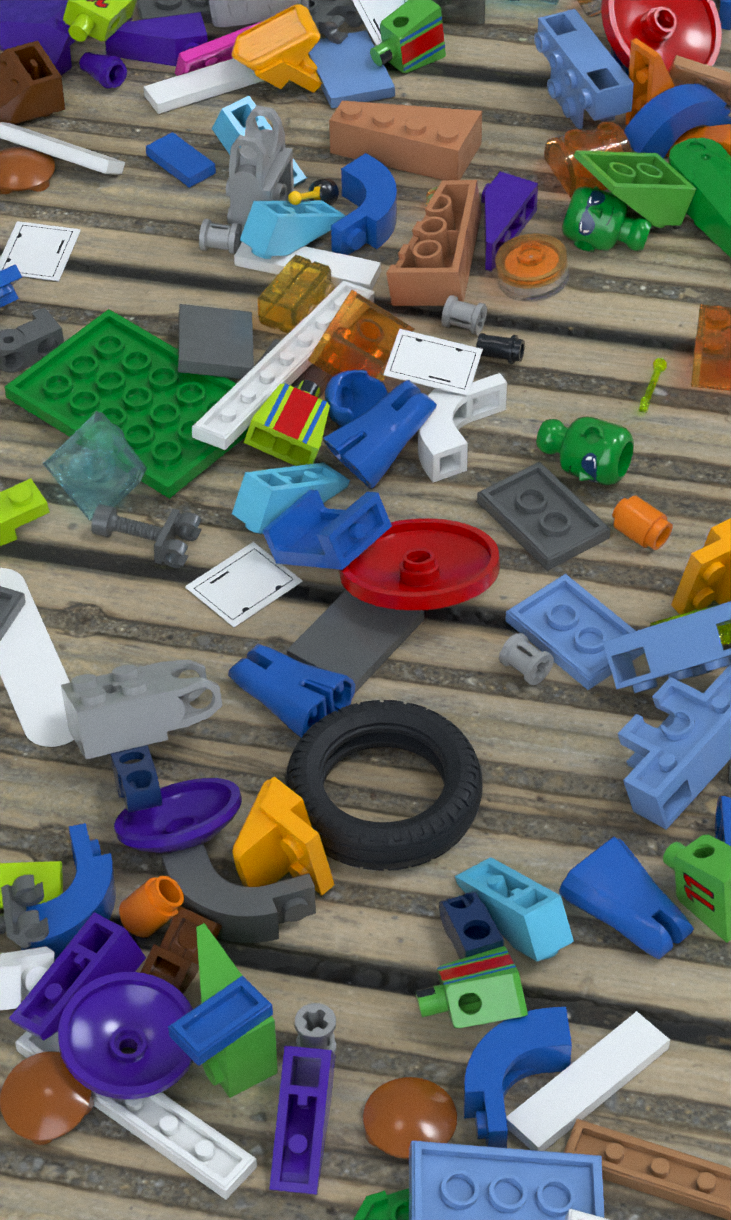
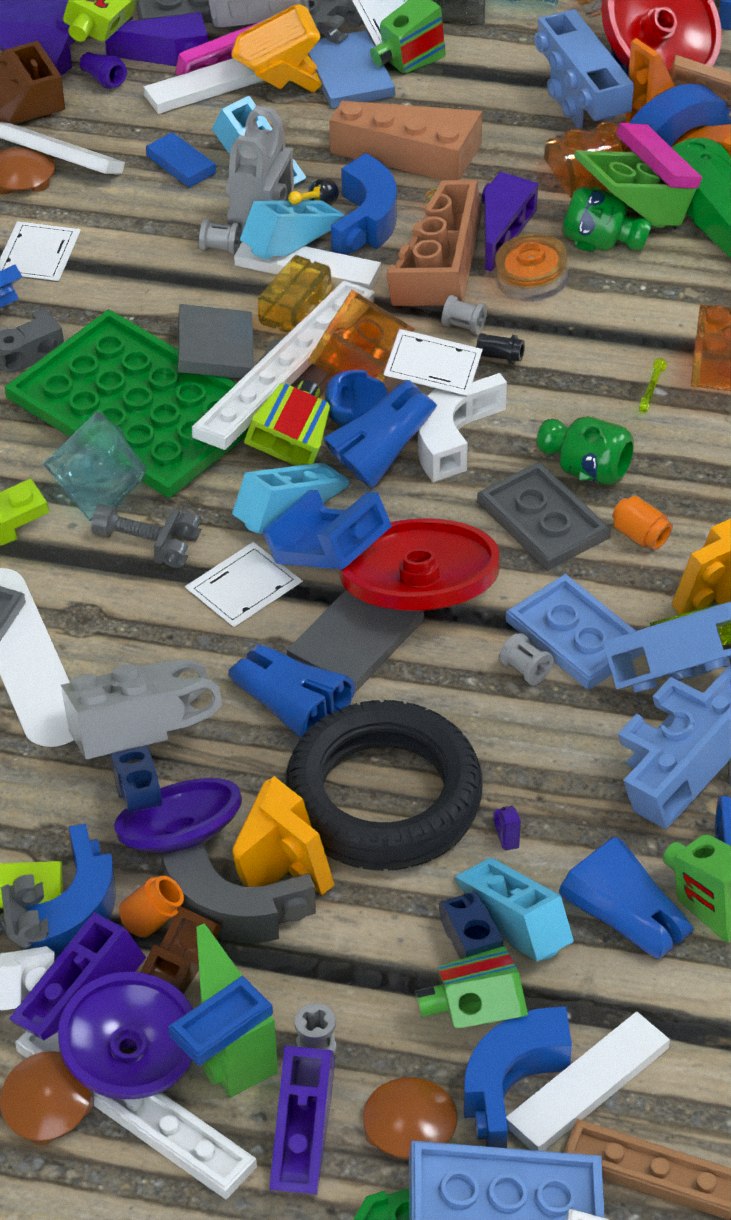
(507, 827): none -> dark purple tile
(658, 155): none -> dark pink tile

